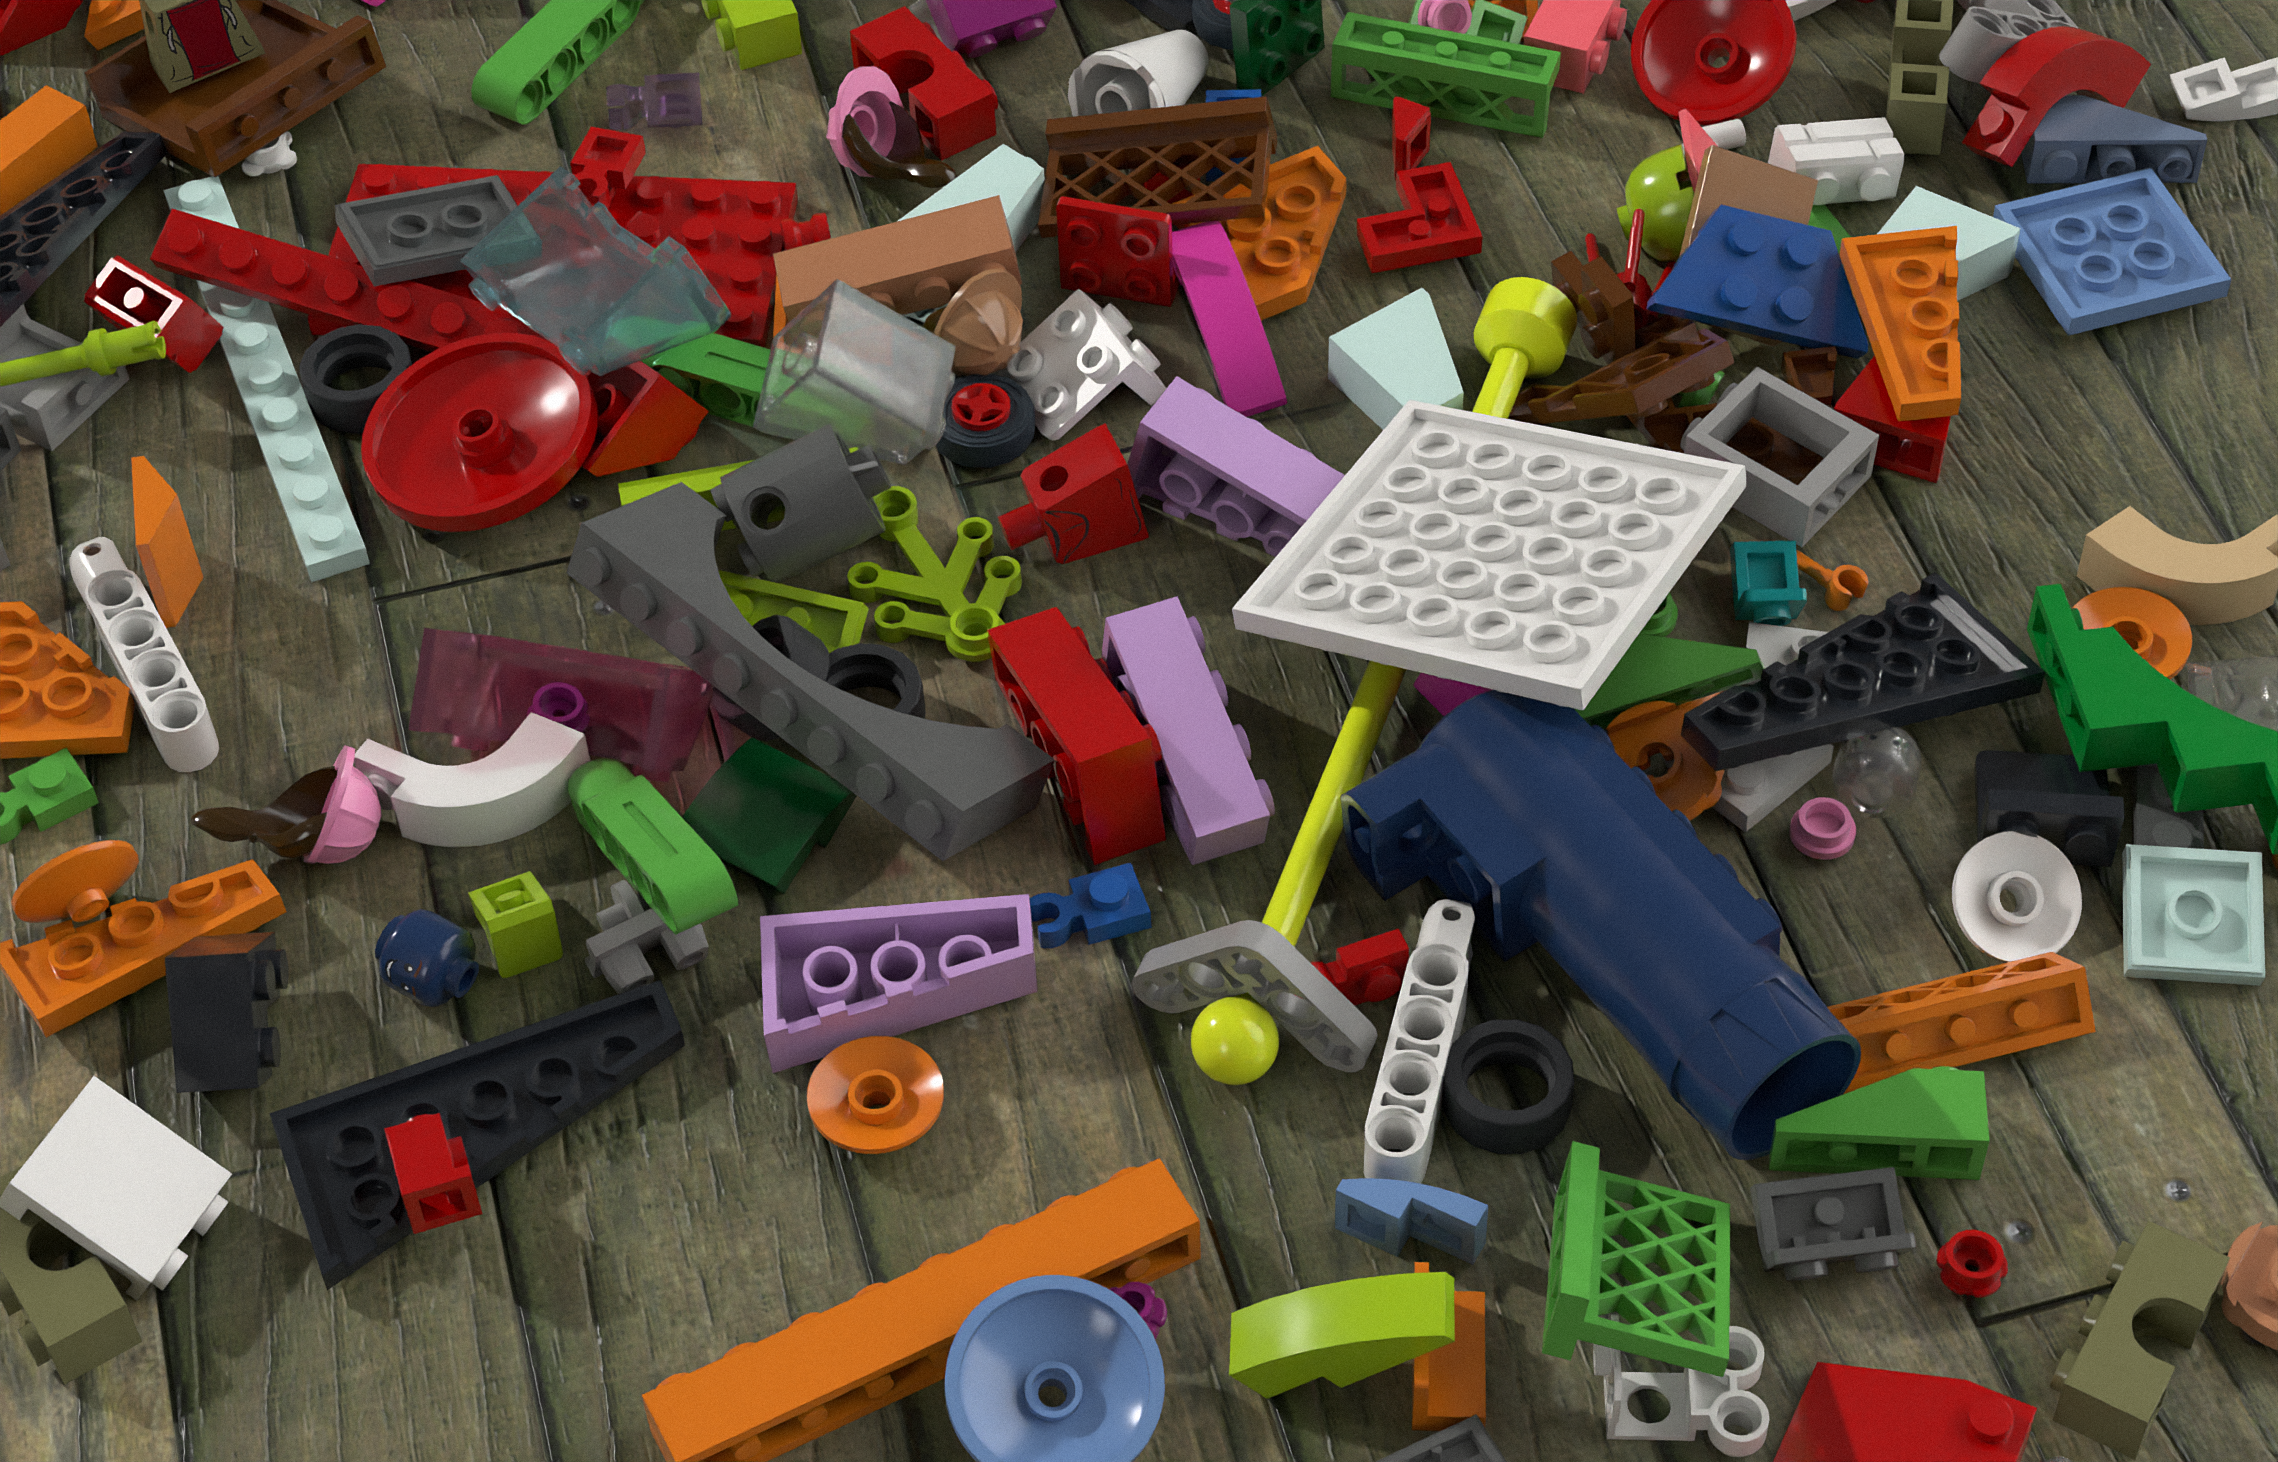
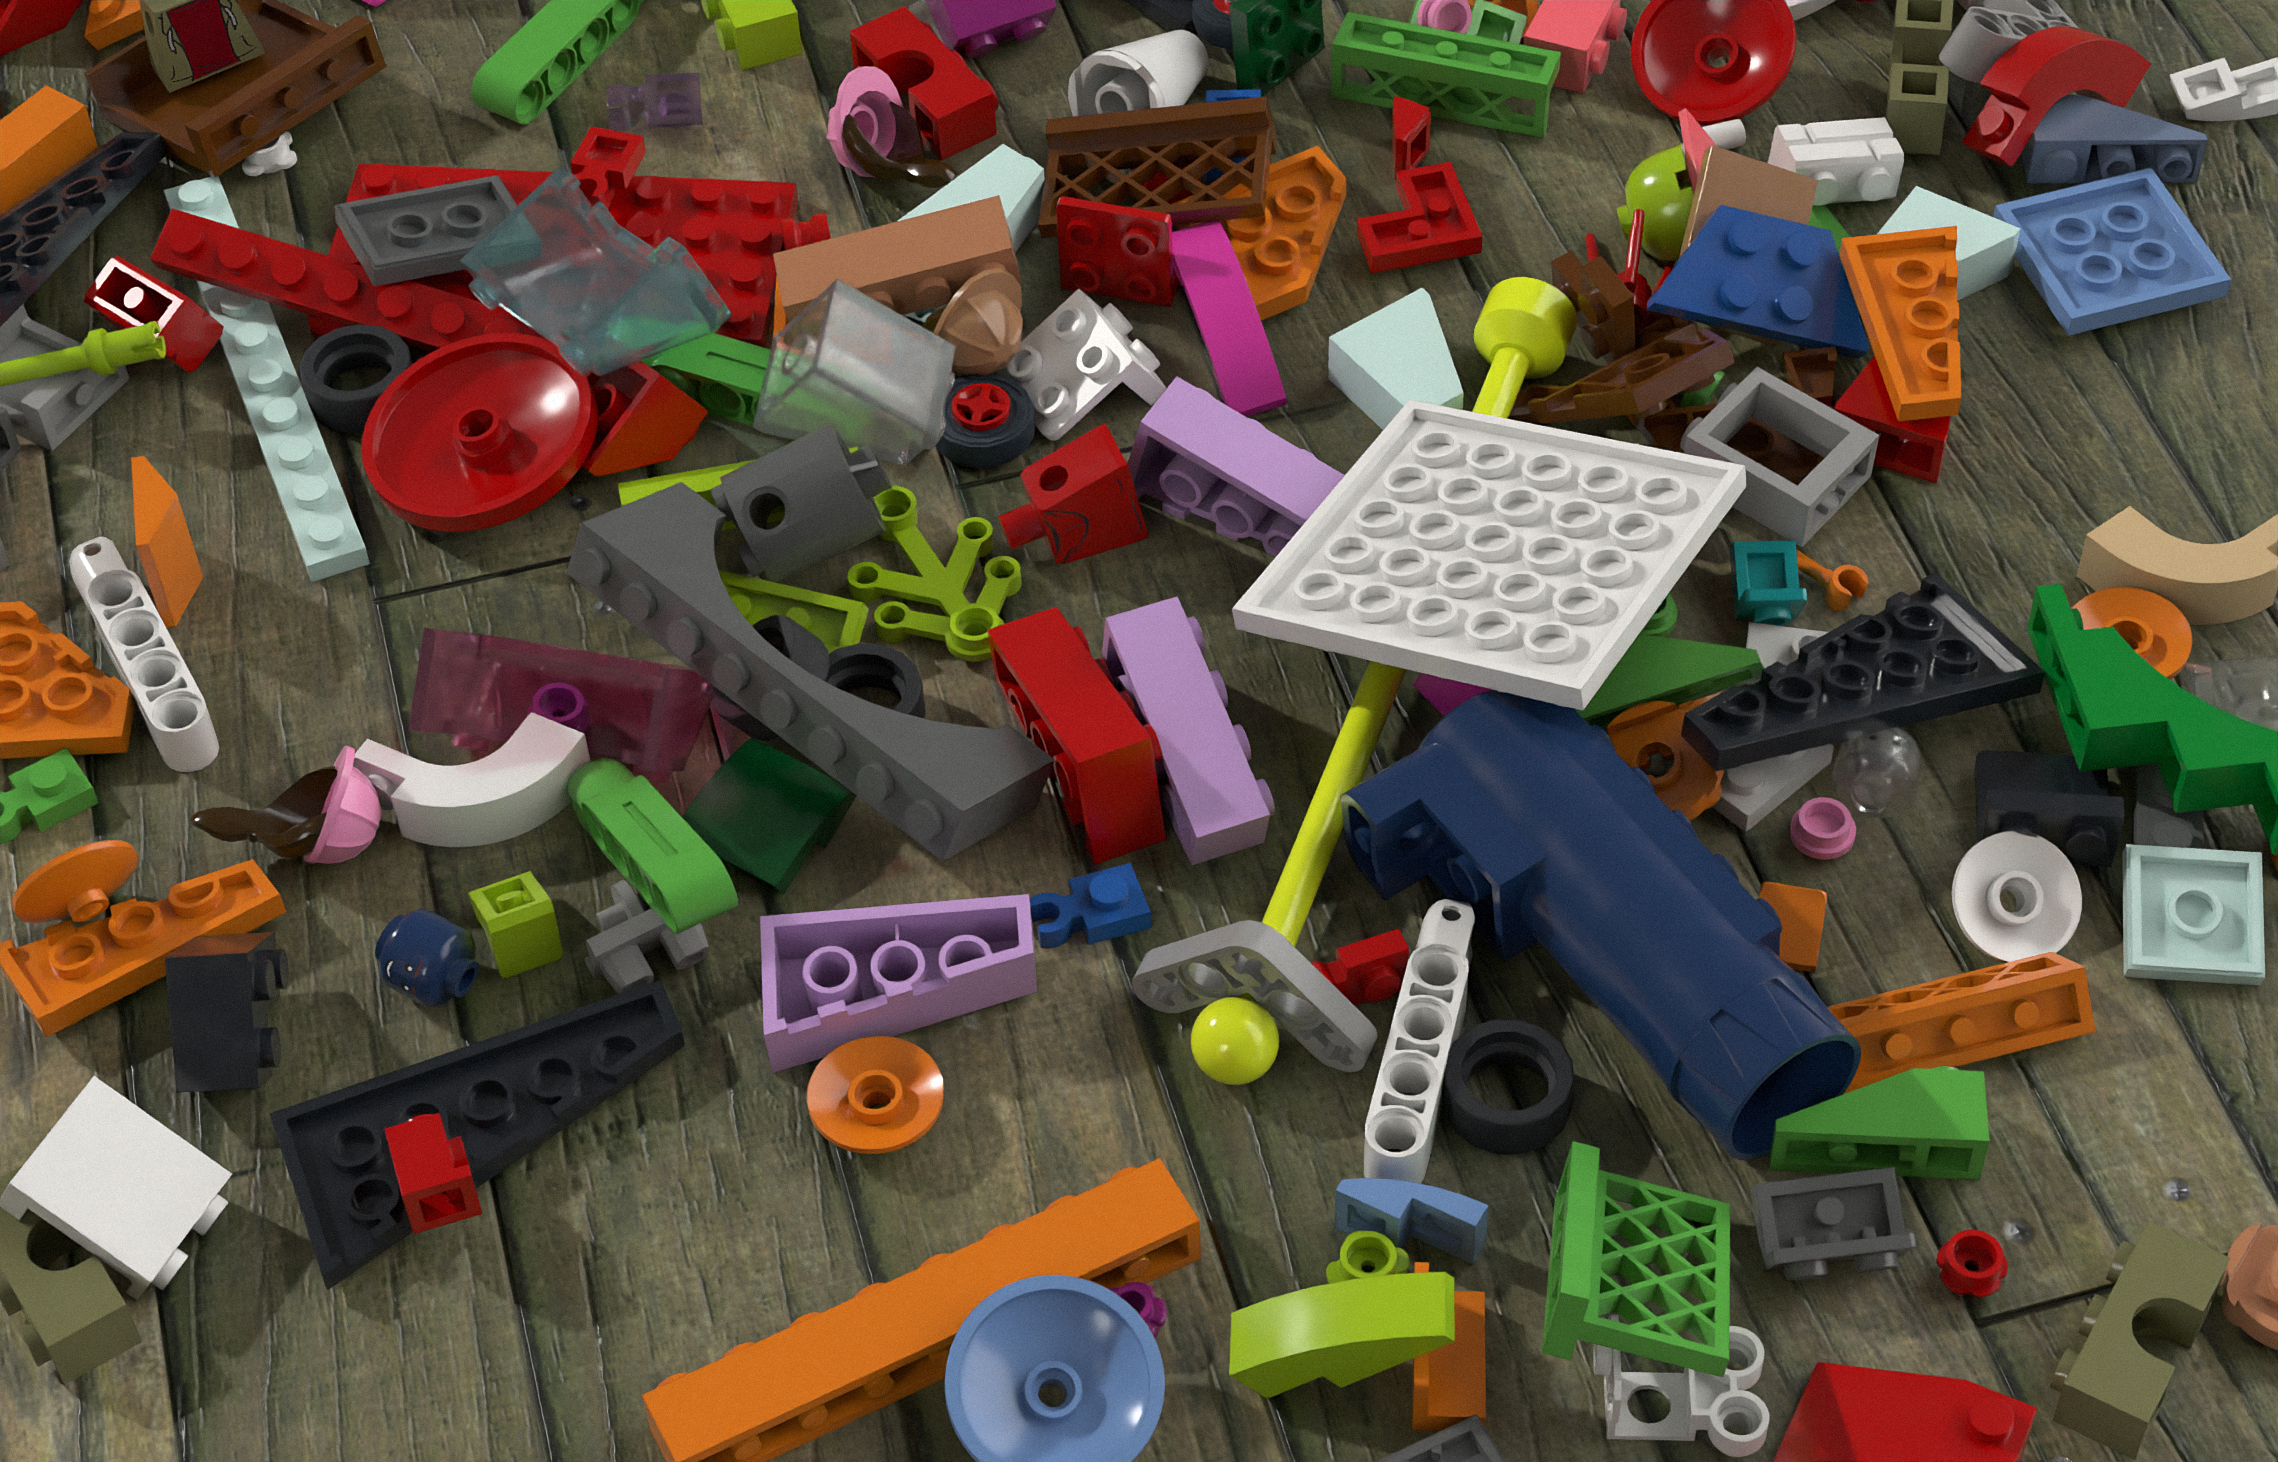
(1367, 1249): none -> lime plate
(1802, 921): none -> orange slope

